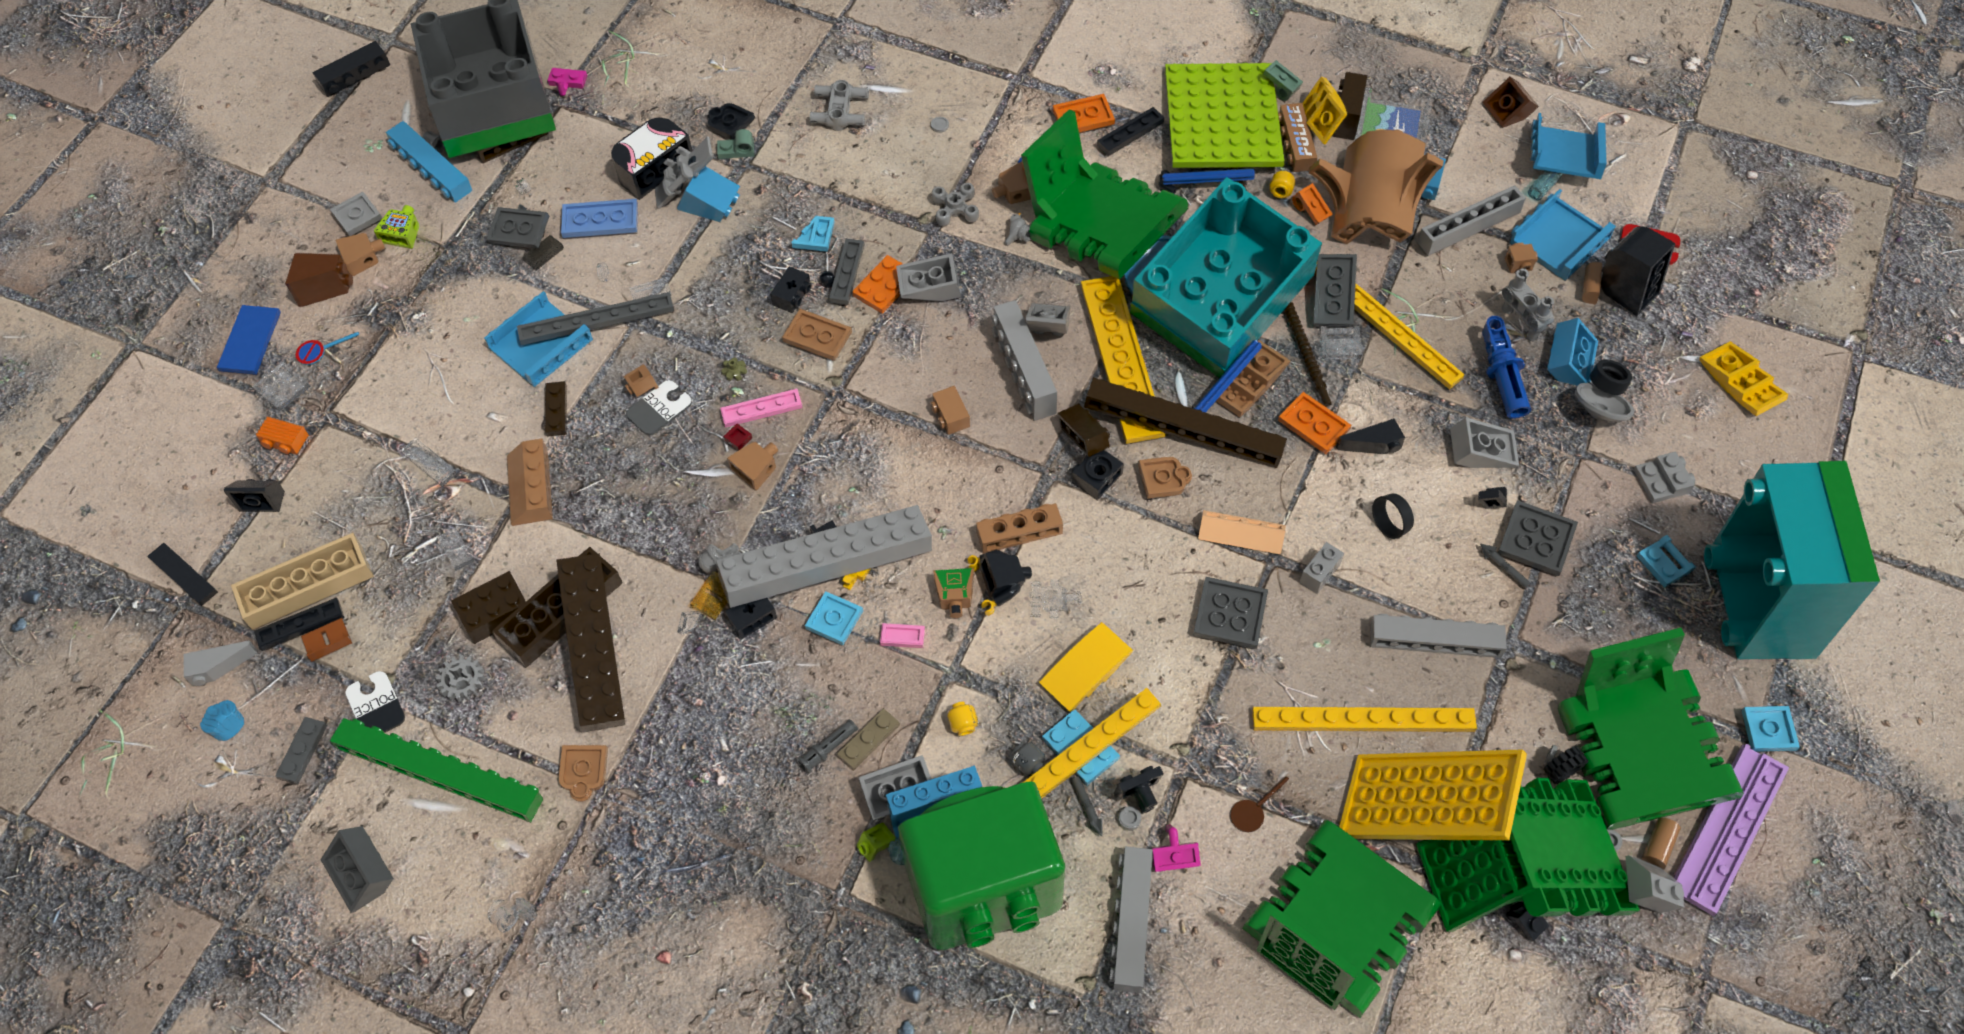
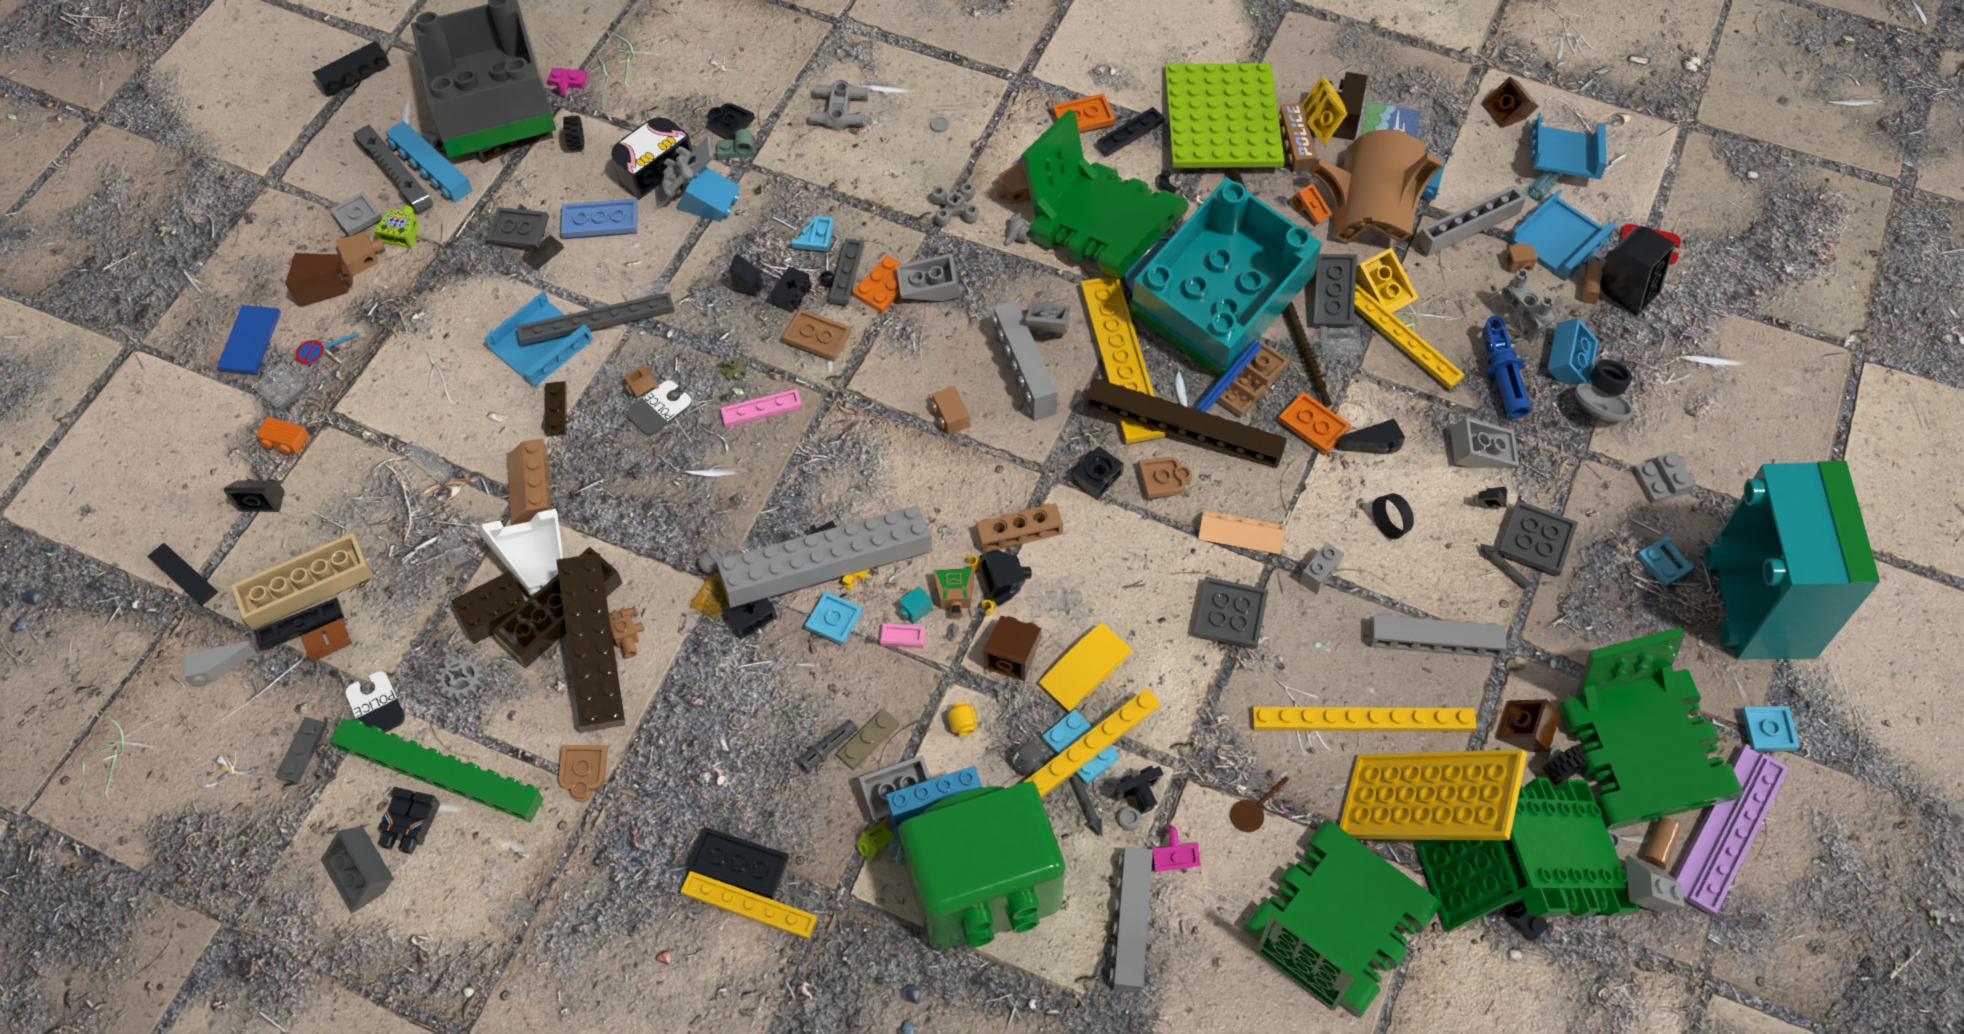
(222, 720): dark azure hair -> none
(398, 173): none -> dark grey gear
(407, 819): none -> black hips
(527, 548): none -> white cone
(573, 132): none -> black tyre
(625, 631): none -> medium nougat piece
(737, 437): dark red plate -> none
(738, 862): none -> black plate
(745, 276): none -> black slope
(749, 905): none -> yellow plate
(754, 463): medium nougat torso -> none
(915, 605): none -> teal brick
(1012, 647): none -> reddish brown slope
(1084, 430): dark brown brick -> none
(1208, 176): blue axle -> none
(1282, 184): yellow head -> none
(1285, 80): sand green plate -> none
(1386, 281): none -> yellow slope
(1529, 724): none -> reddish brown slope
(1743, 378): yellow slope -> none

